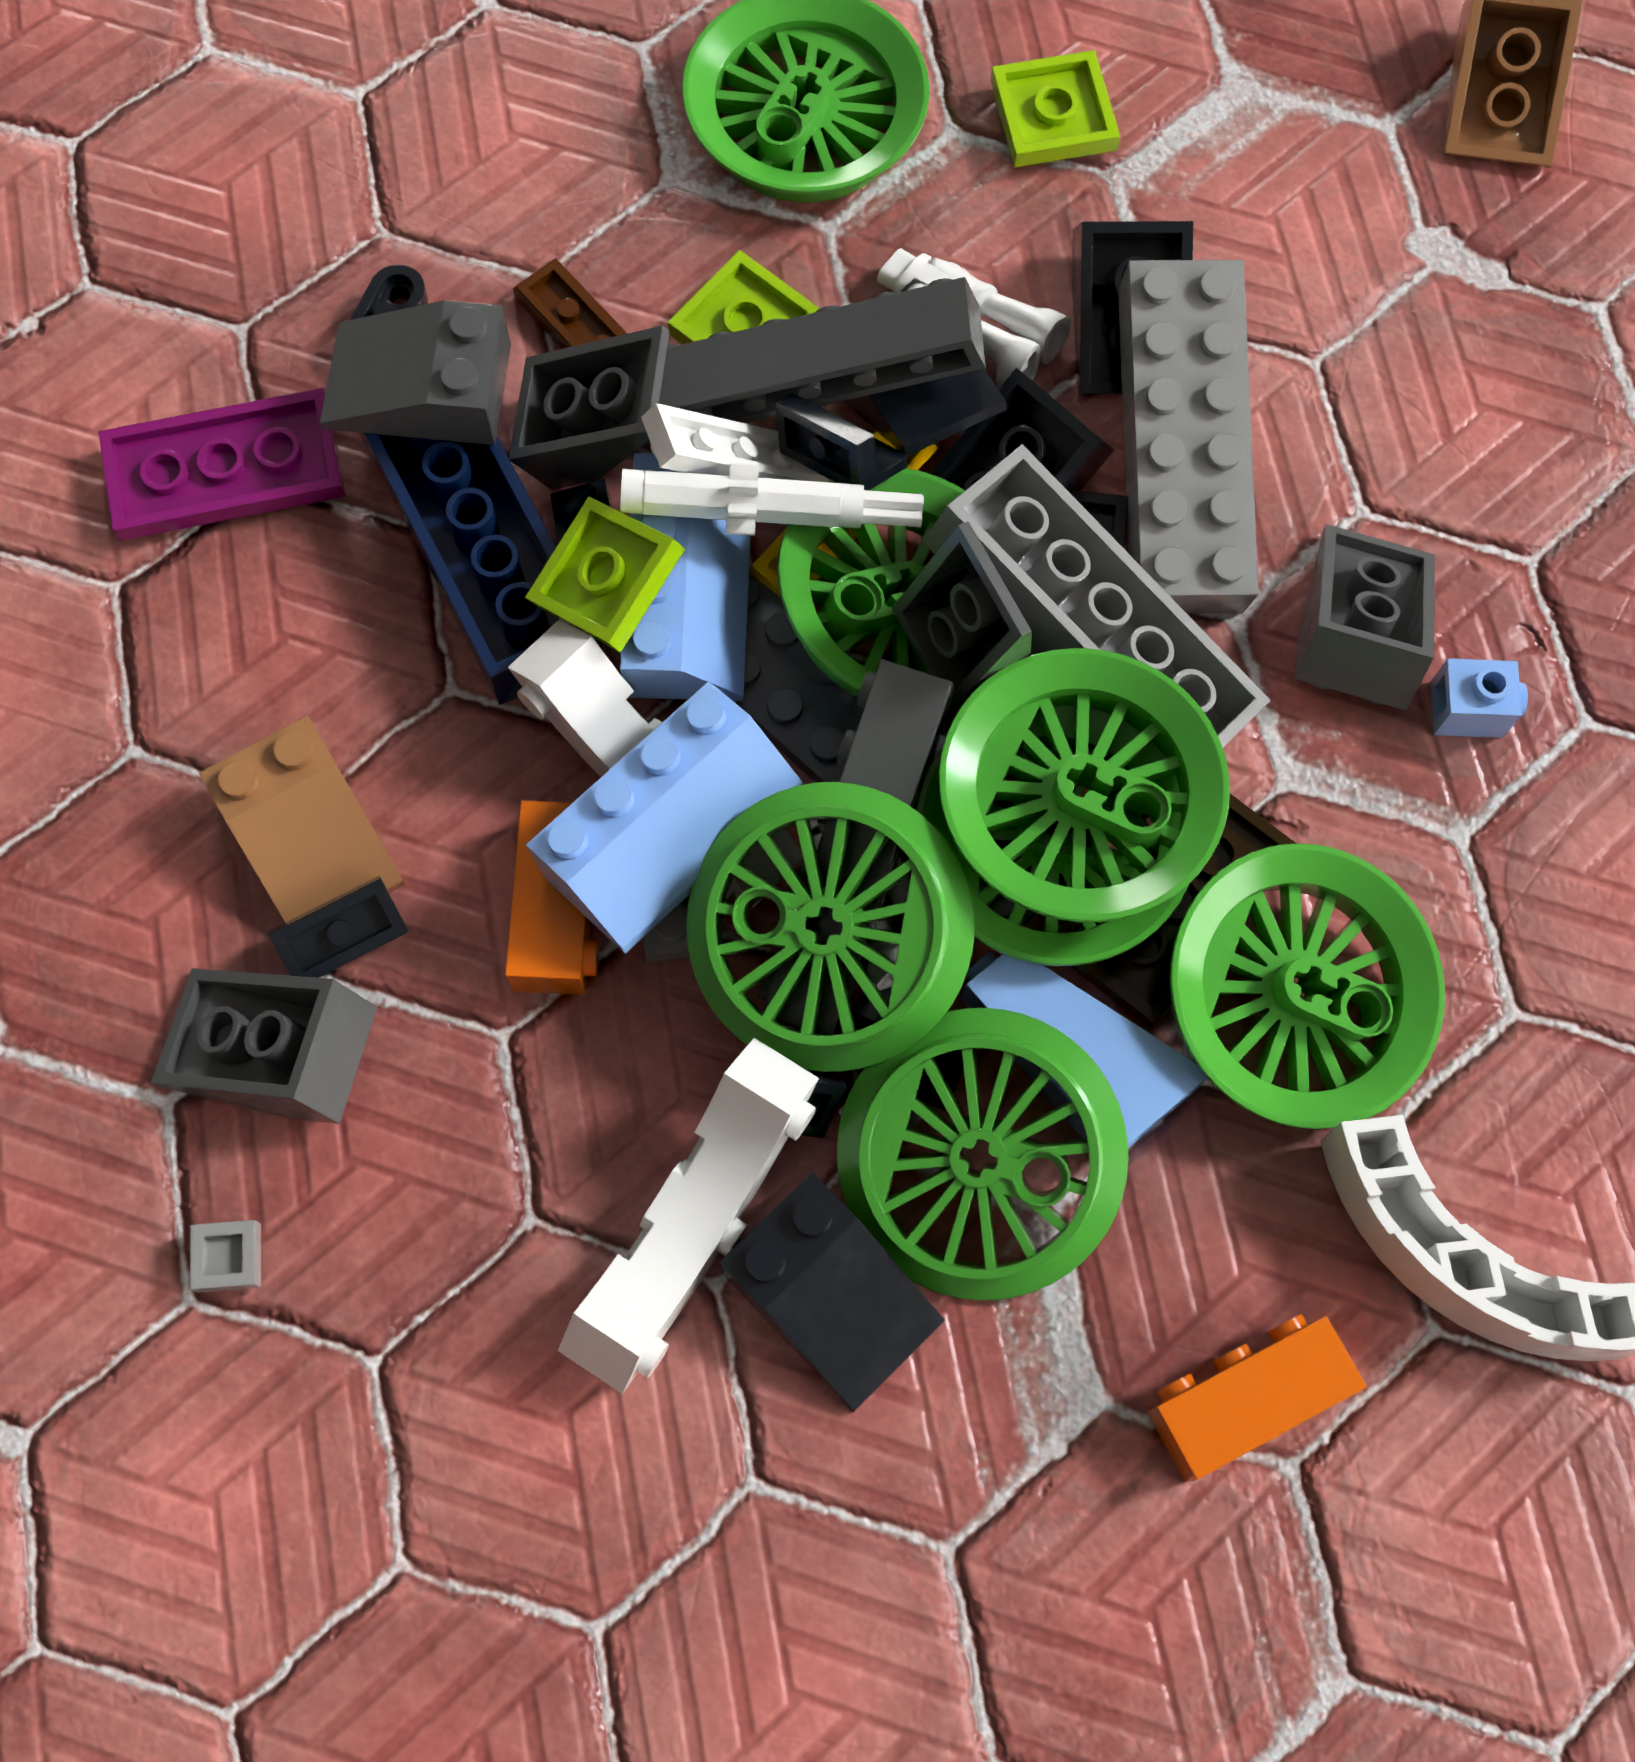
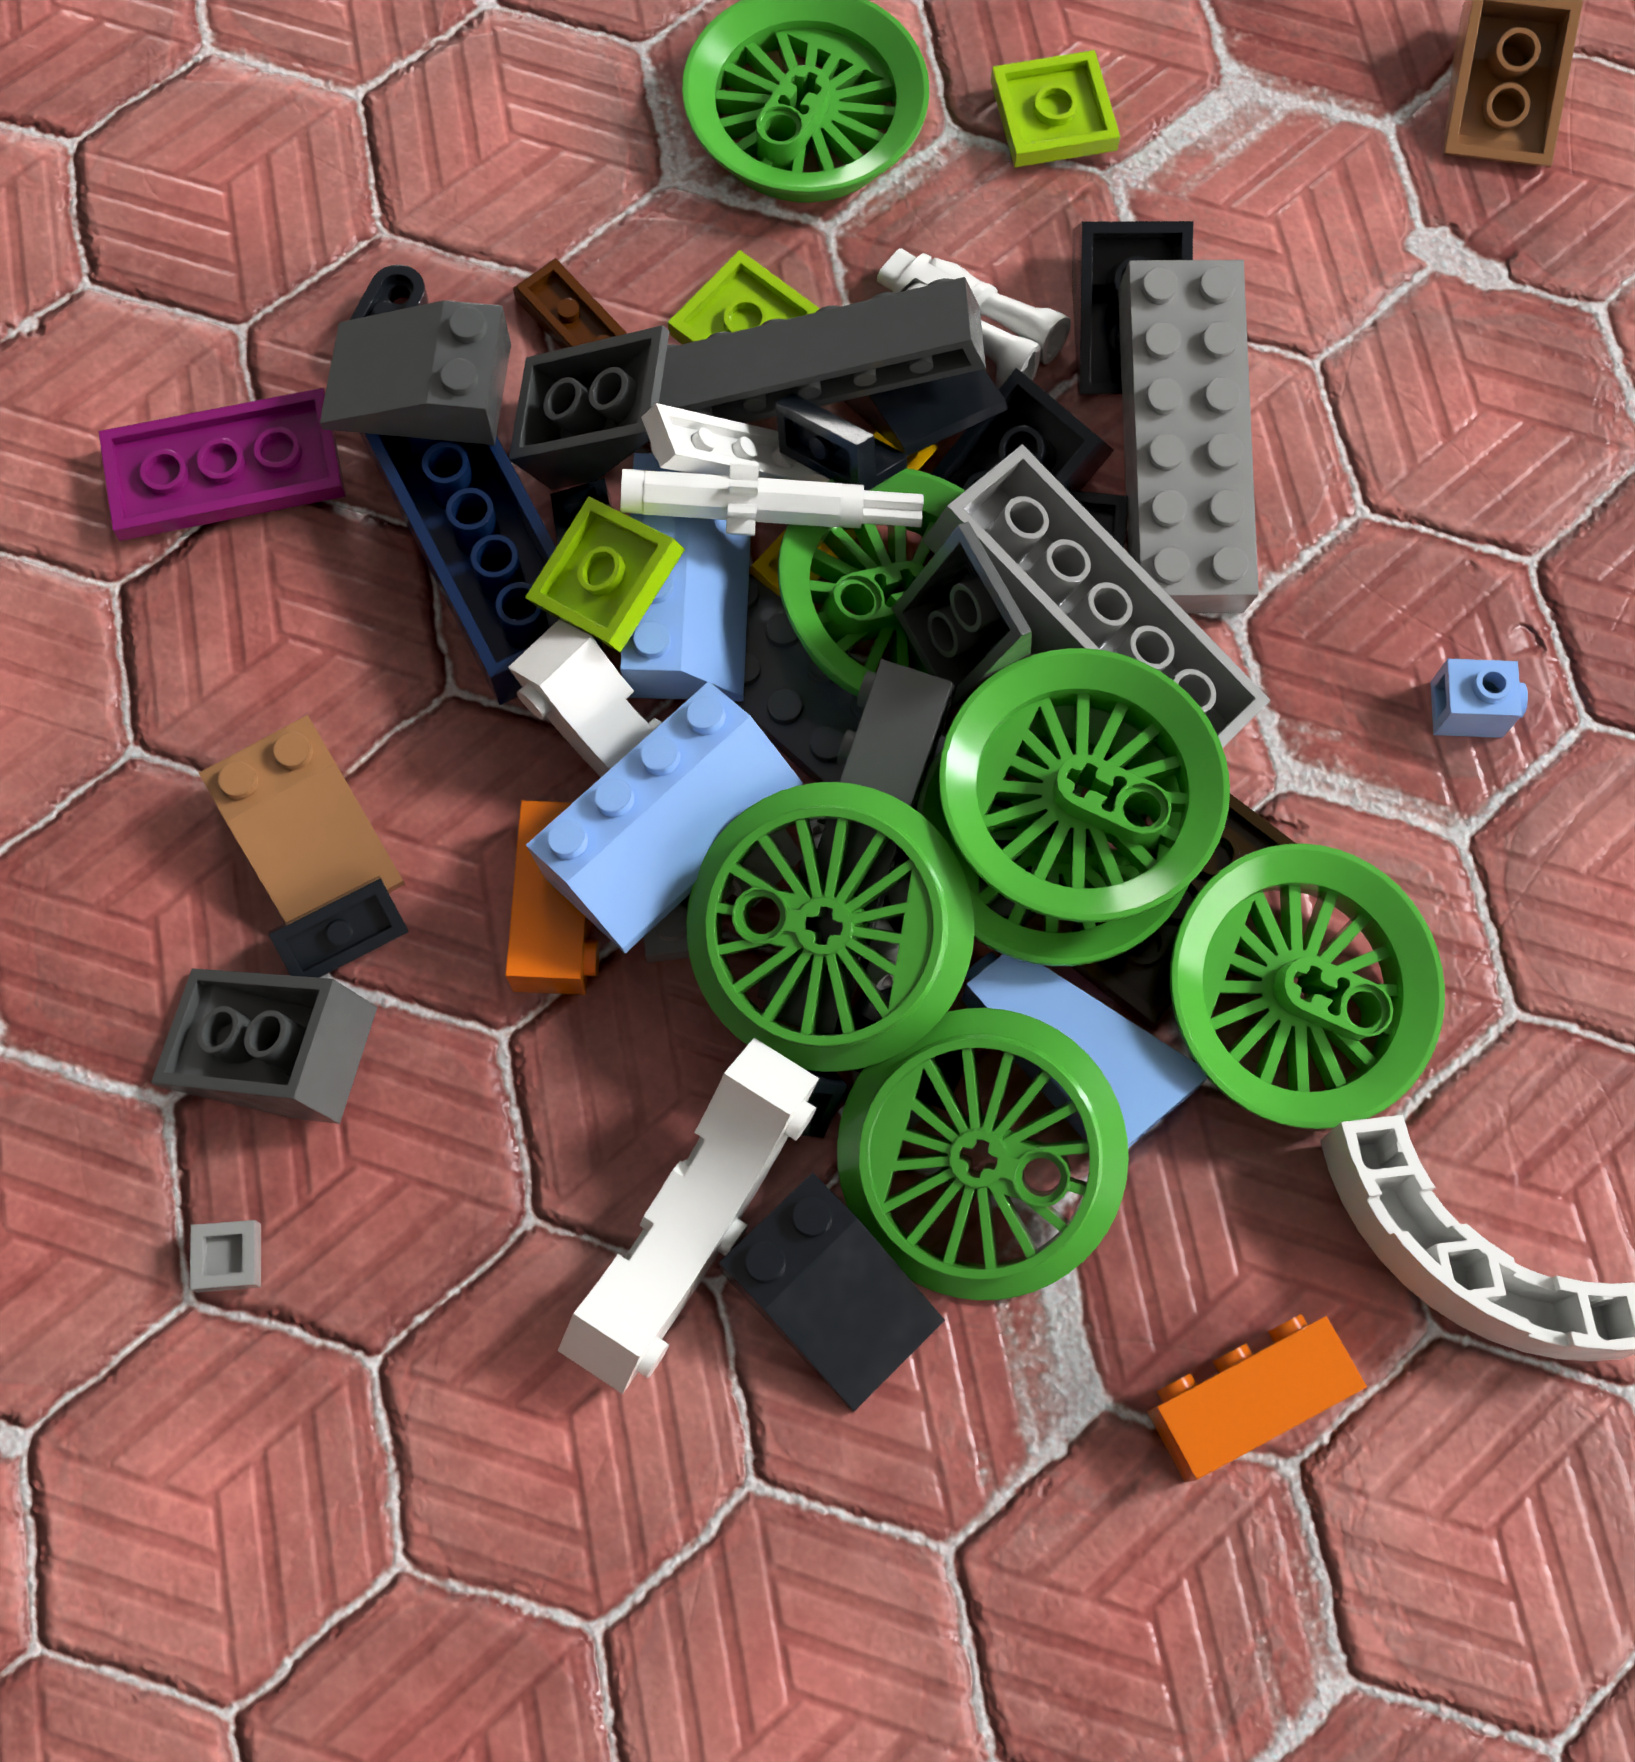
(1368, 619): dark grey slope -> none

